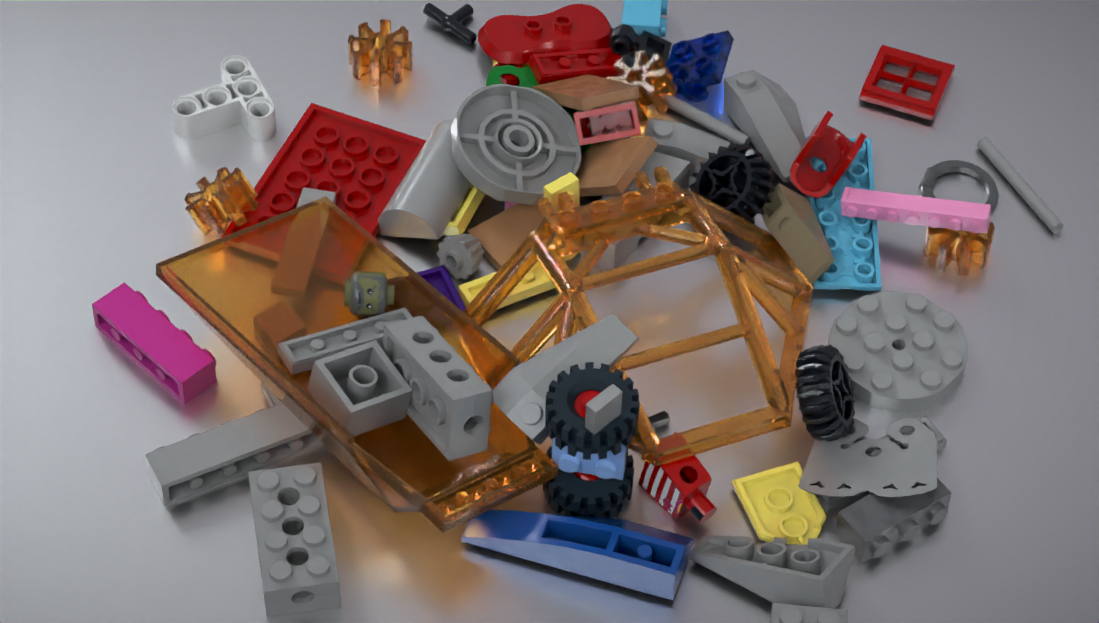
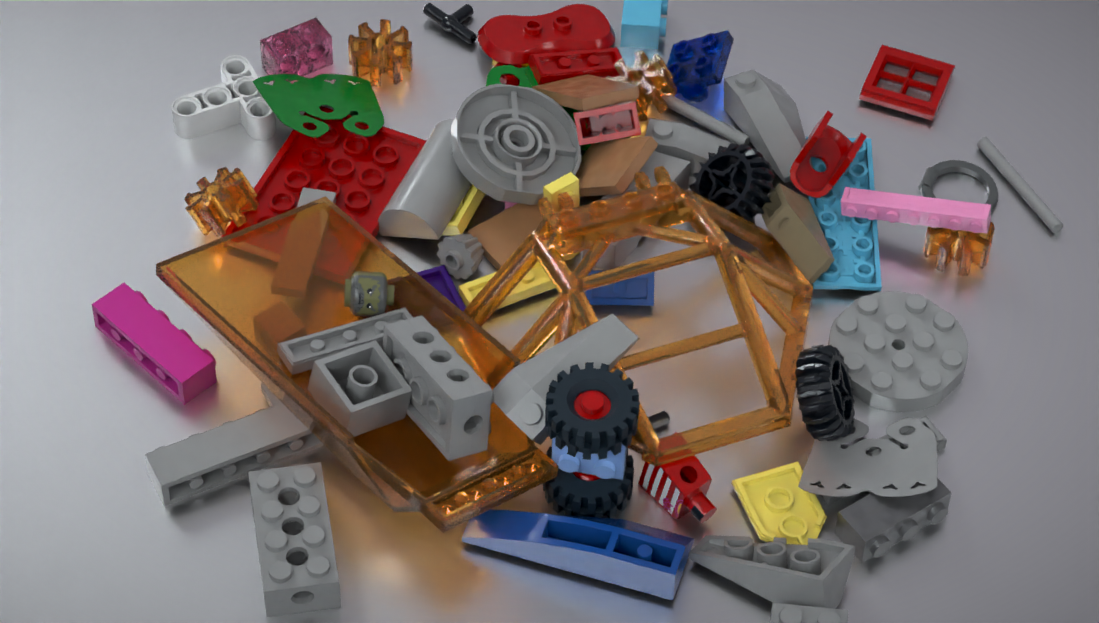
(297, 50): none -> clear pink brick
(311, 93): none -> green piece
(603, 409): light grey tile -> none
(624, 40): black plate -> none
(632, 291): none -> blue plate

